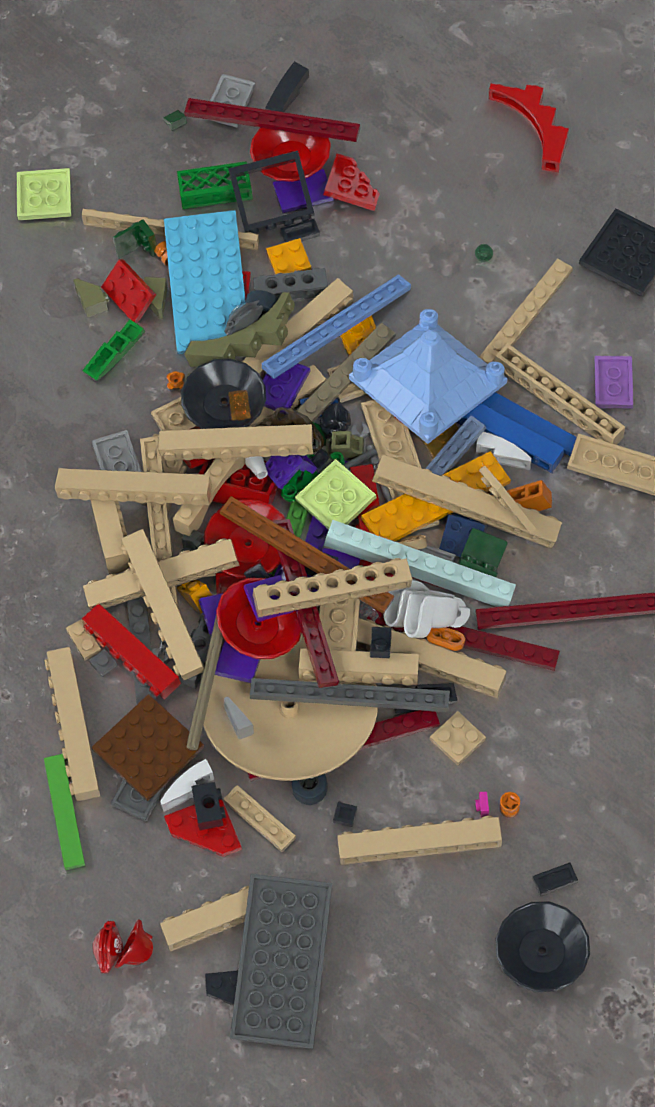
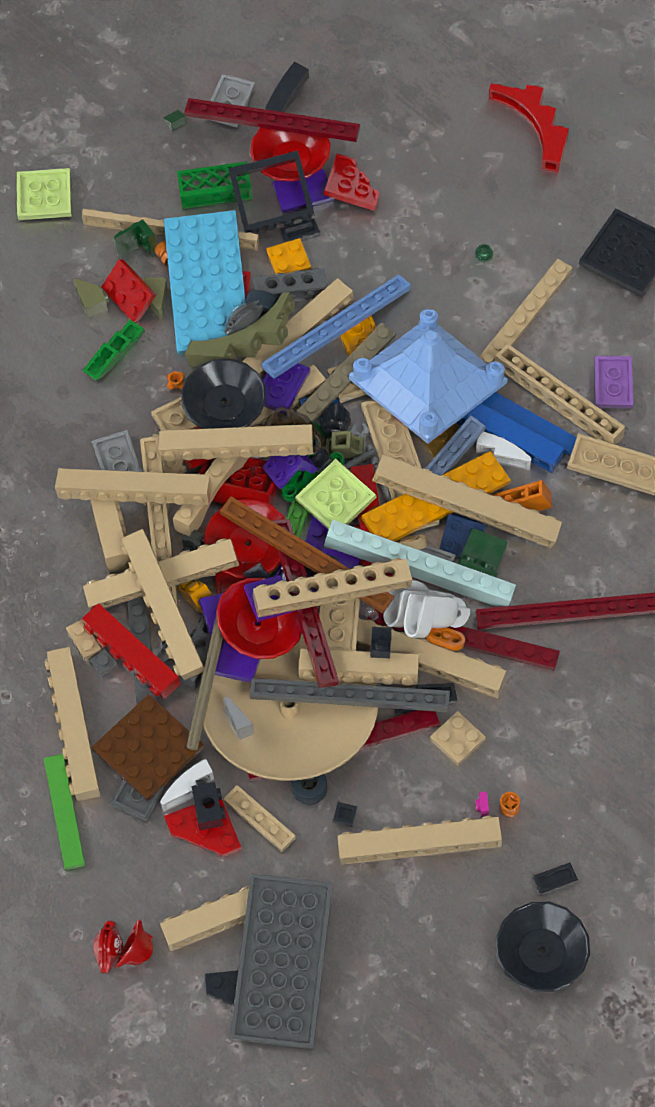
(239, 405): clear orange bracket -> none
(257, 466): white cone -> none
(505, 499): tan wing -> none

